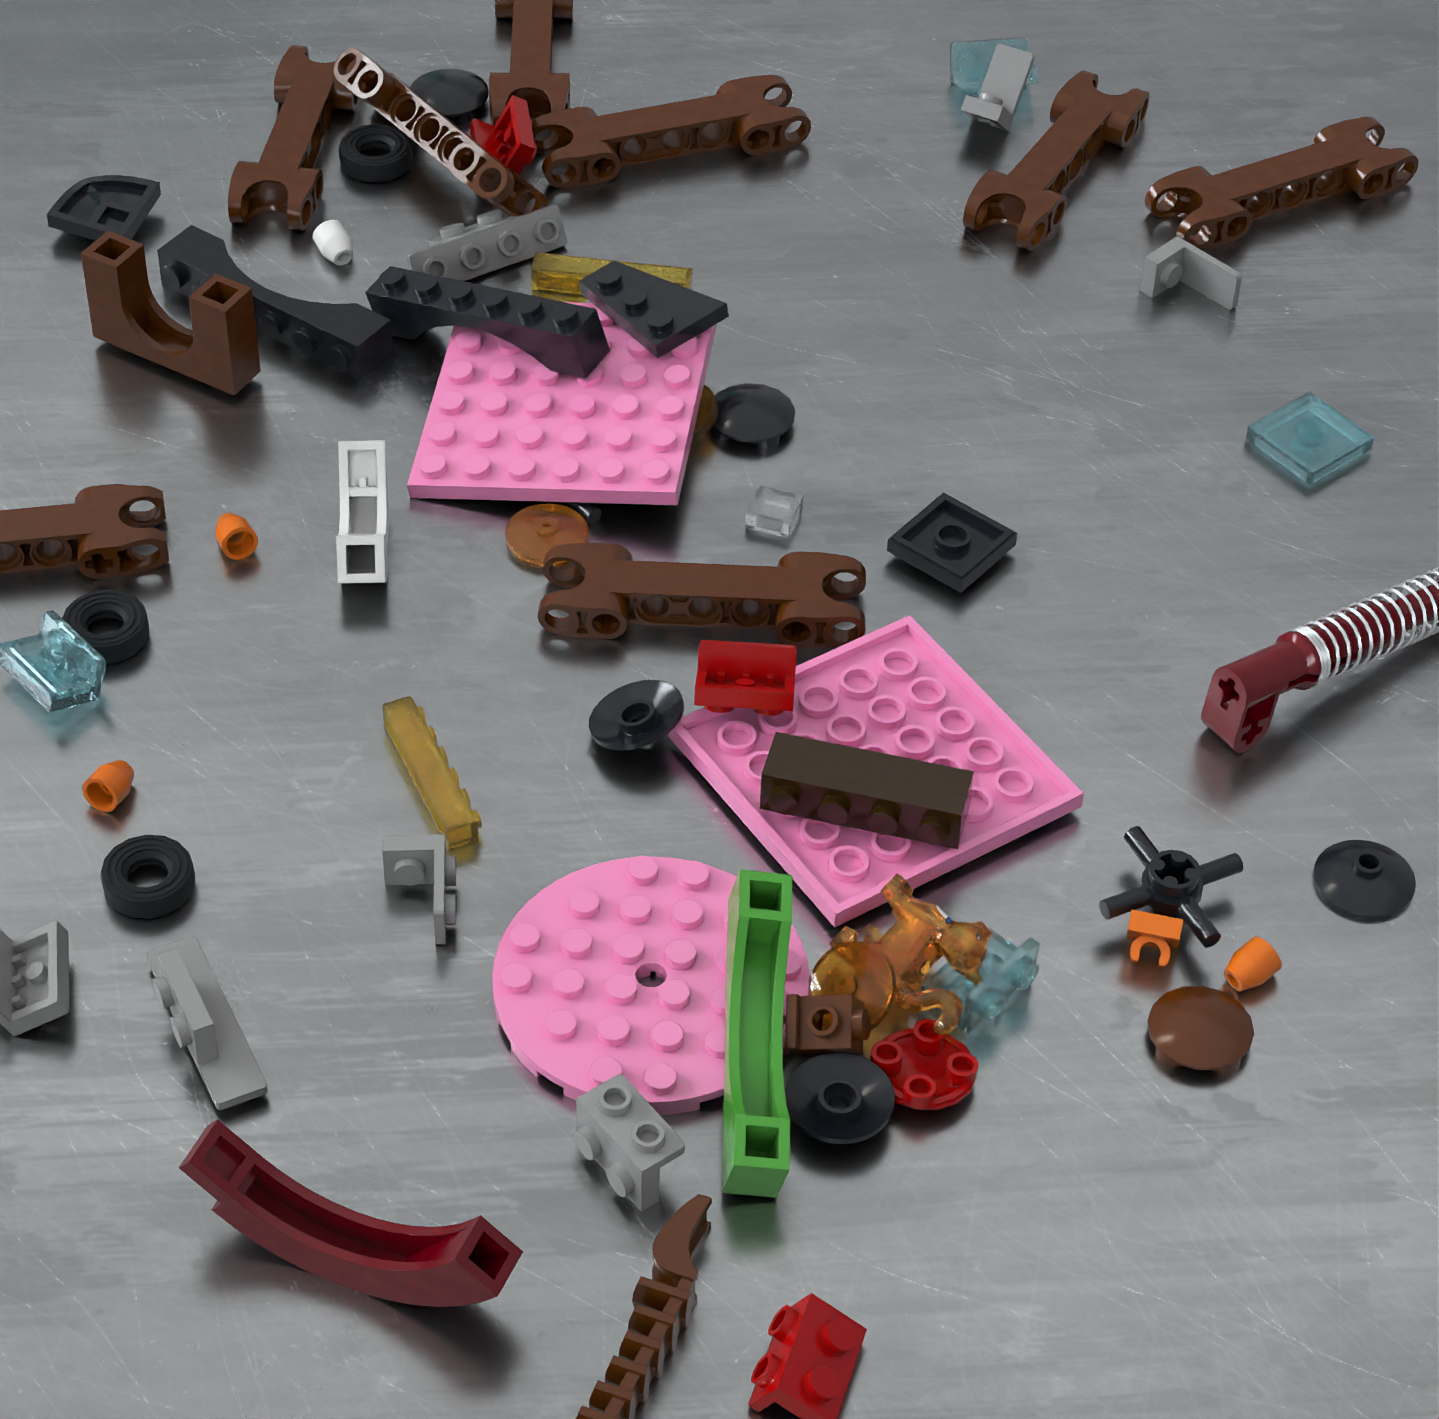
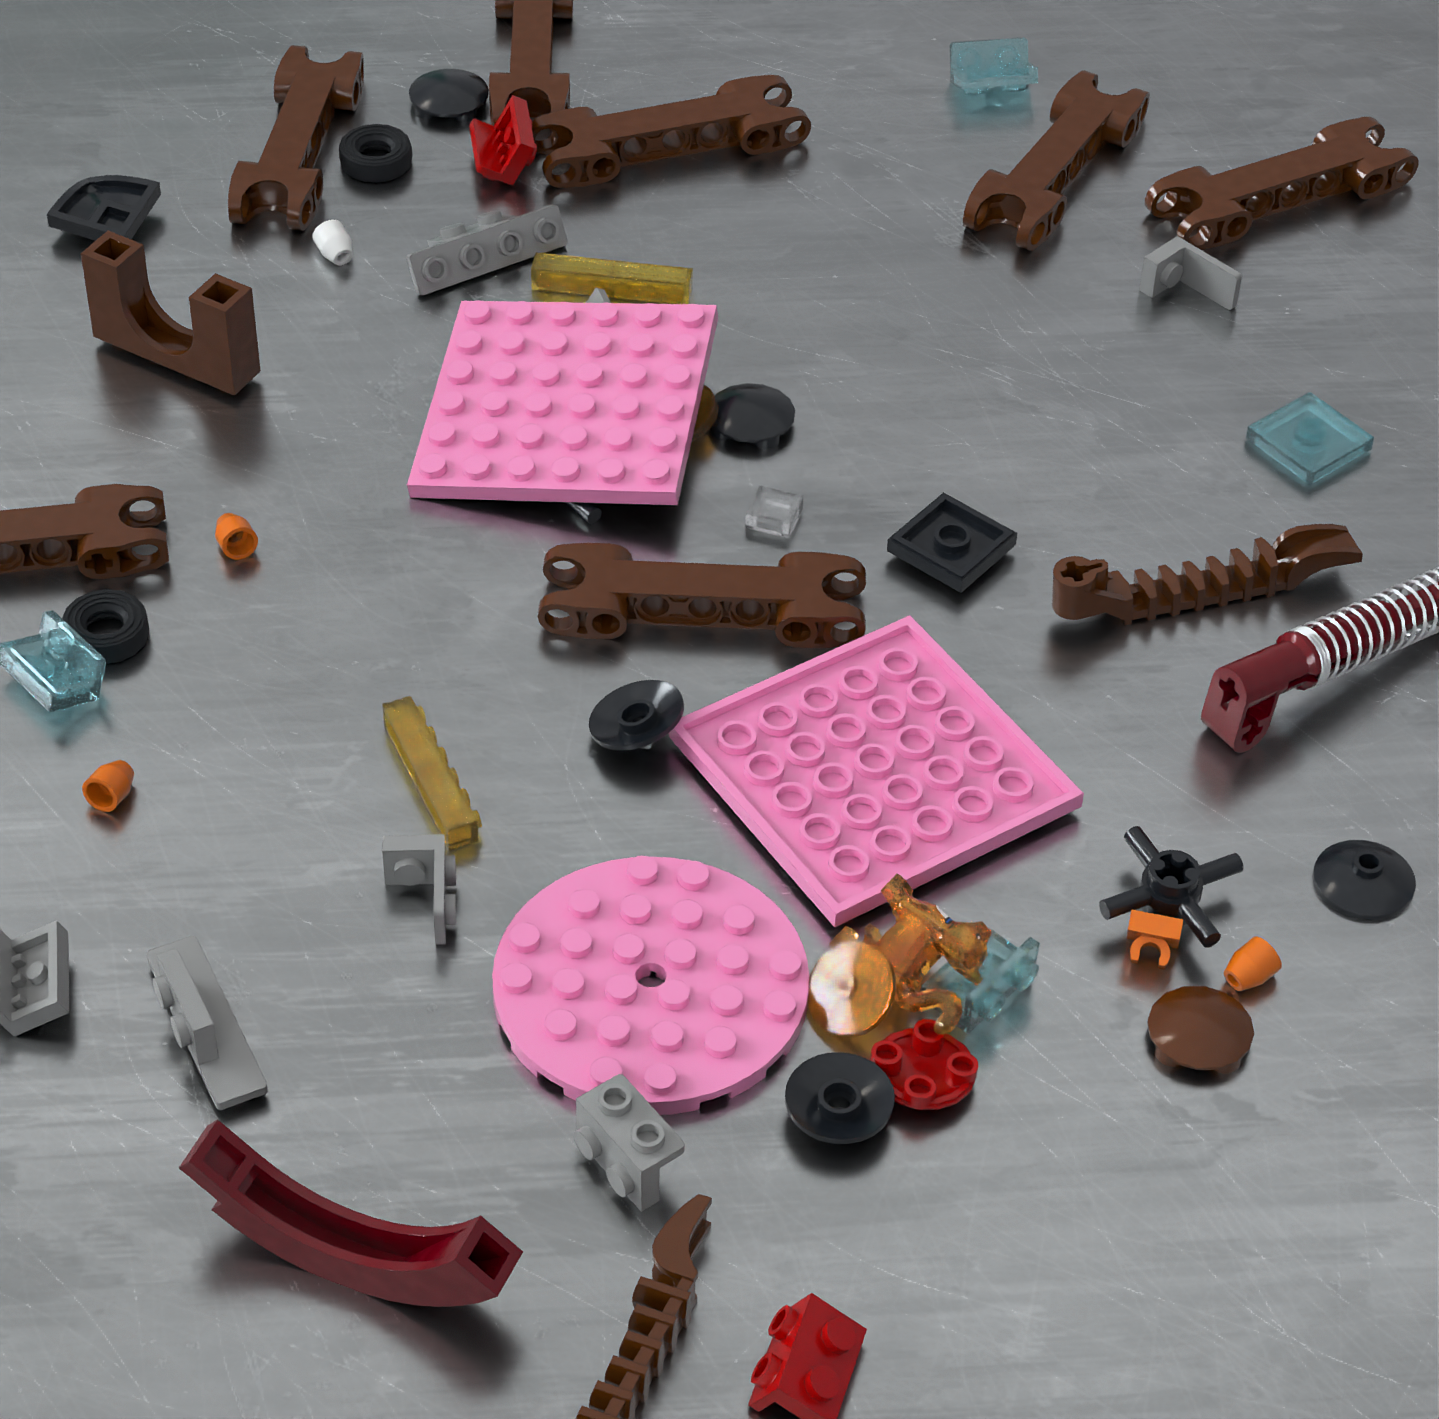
(152, 900): black tyre -> none
(335, 334): black arch -> none
(363, 512): white arch -> none
(437, 134): reddish brown piece -> none
(540, 528): clear orange piece -> none
(554, 332): black arch -> none
(651, 308): black wing -> none
(745, 677): red bracket -> none
(754, 1093): bright green arch -> none
(805, 1018): reddish brown brick -> none
(866, 790): dark brown brick -> none
(1000, 88): light grey bracket -> none
(1088, 589): none -> reddish brown piece

